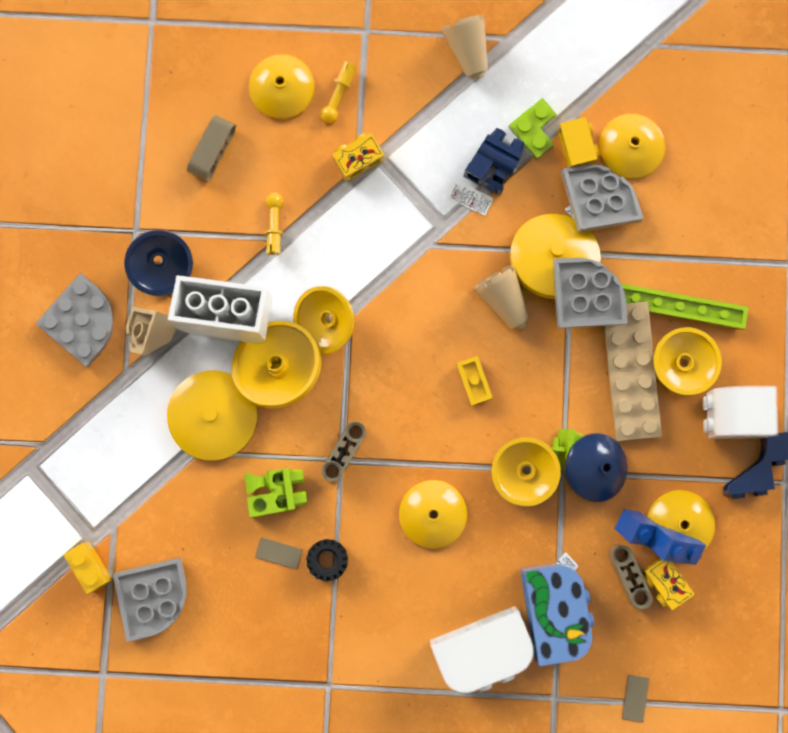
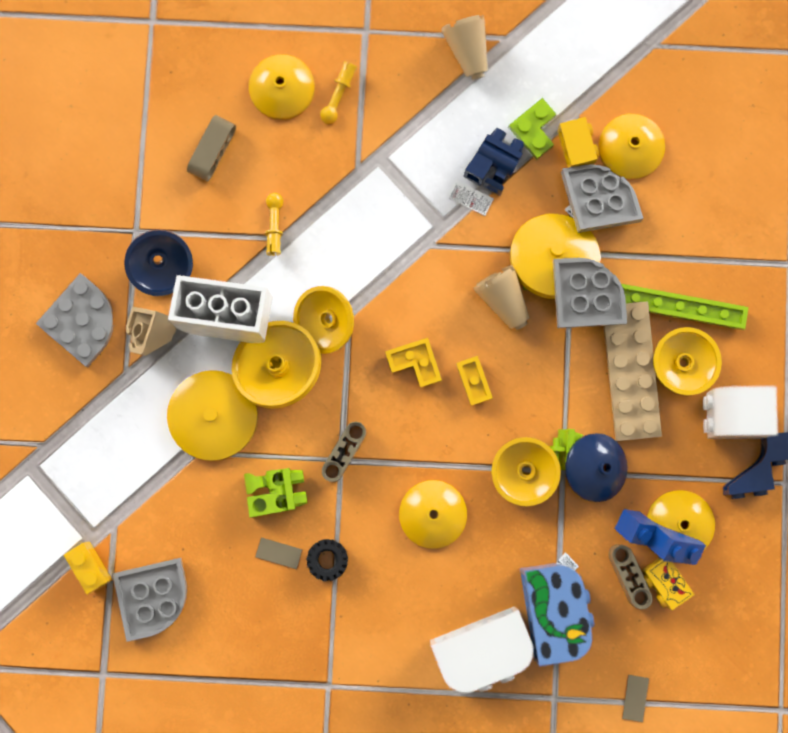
(358, 156): yellow brick -> none
(415, 355): none -> yellow plate

